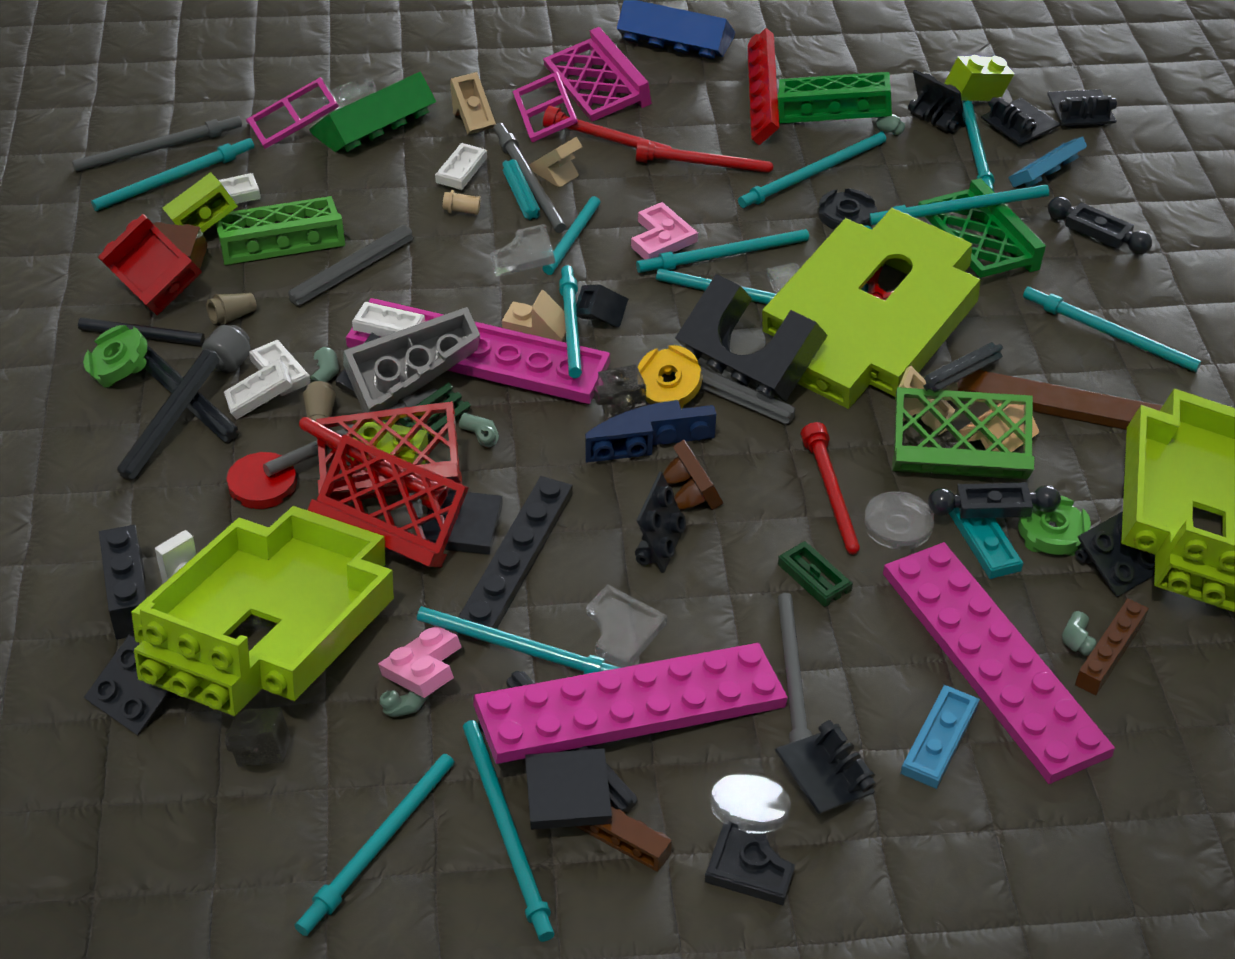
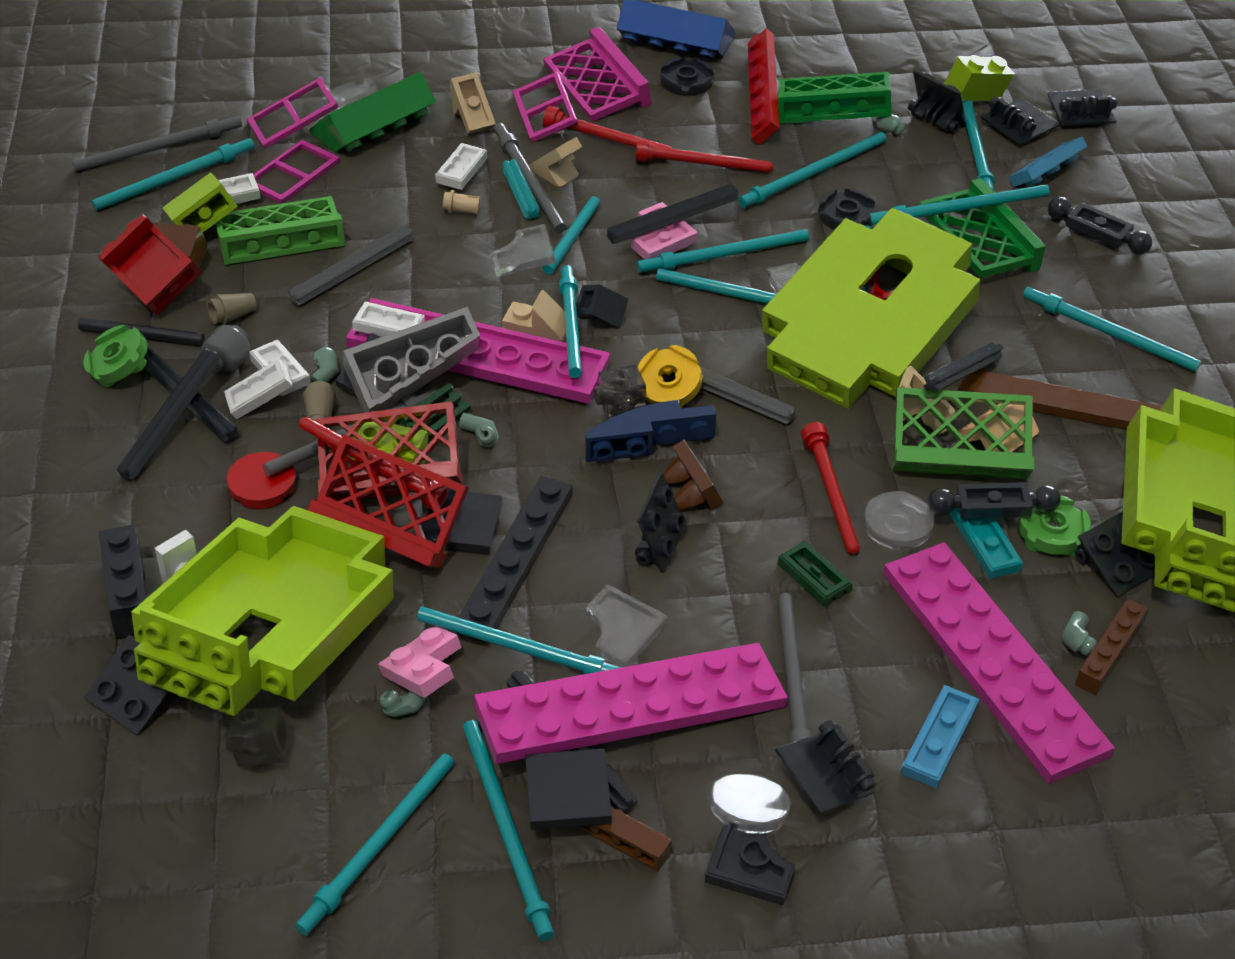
(305, 179): none -> dark pink window
(672, 214): none -> black axle
(687, 77): none -> black tile
(773, 368): black arch -> none

